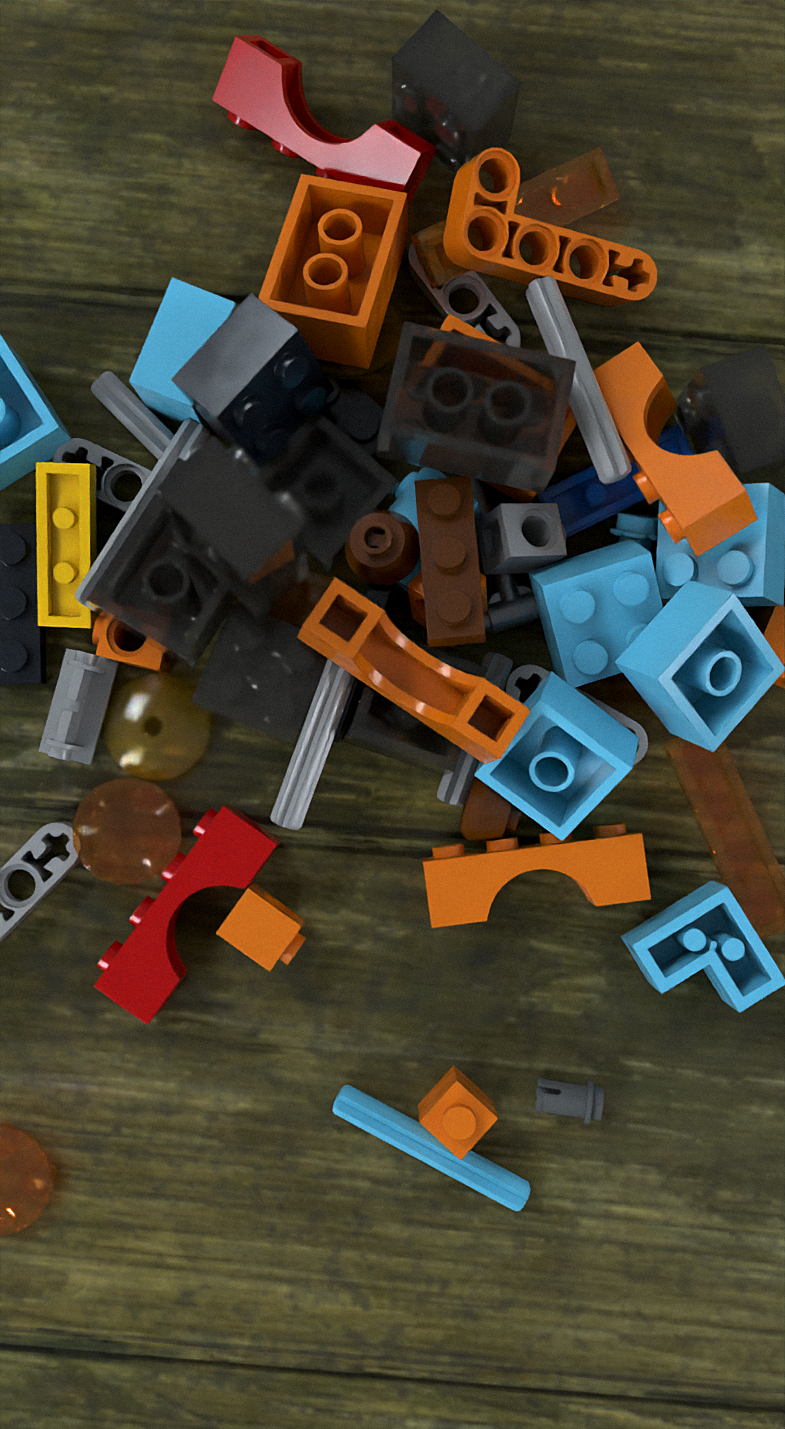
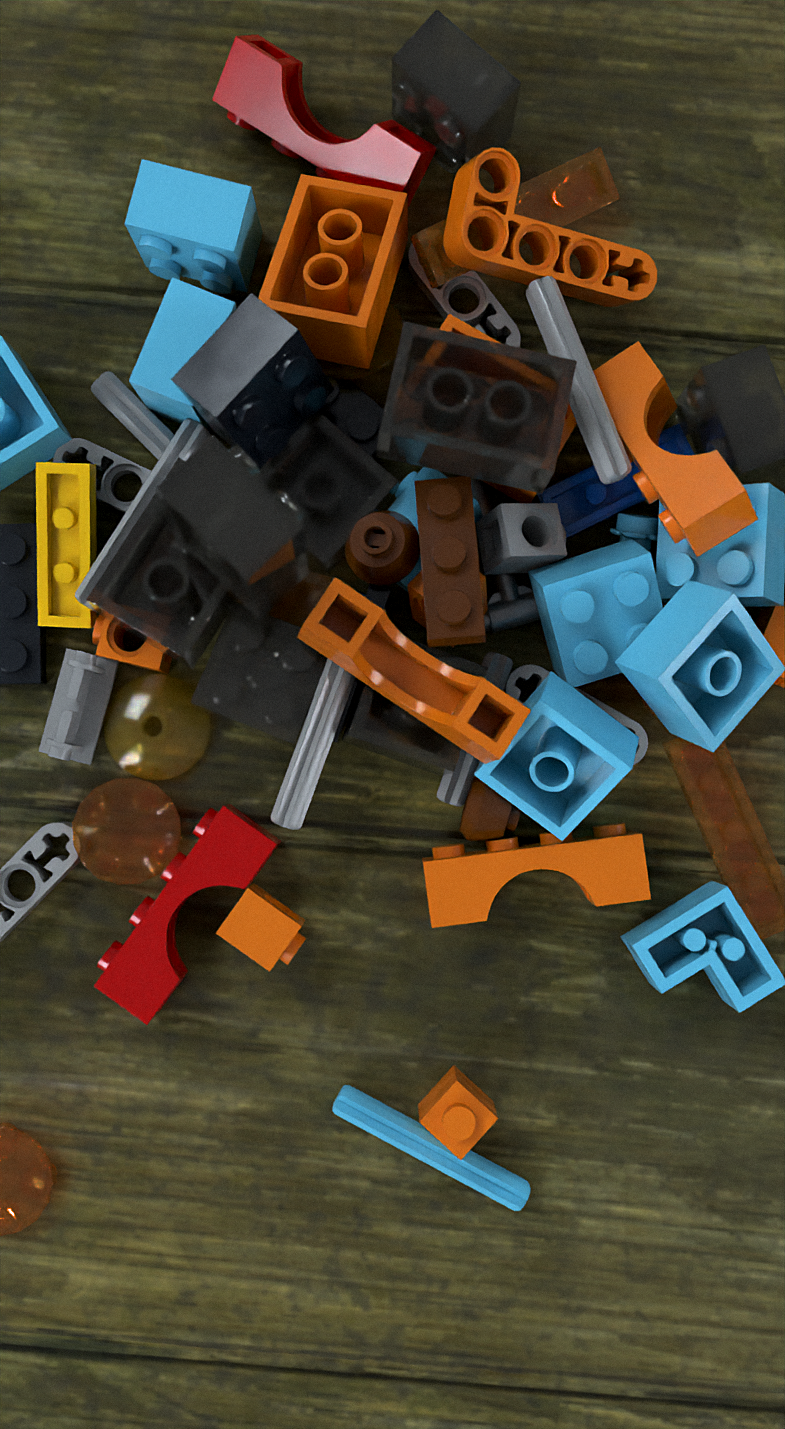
(194, 226): none -> medium azure brick
(569, 1099): dark grey pin -> none

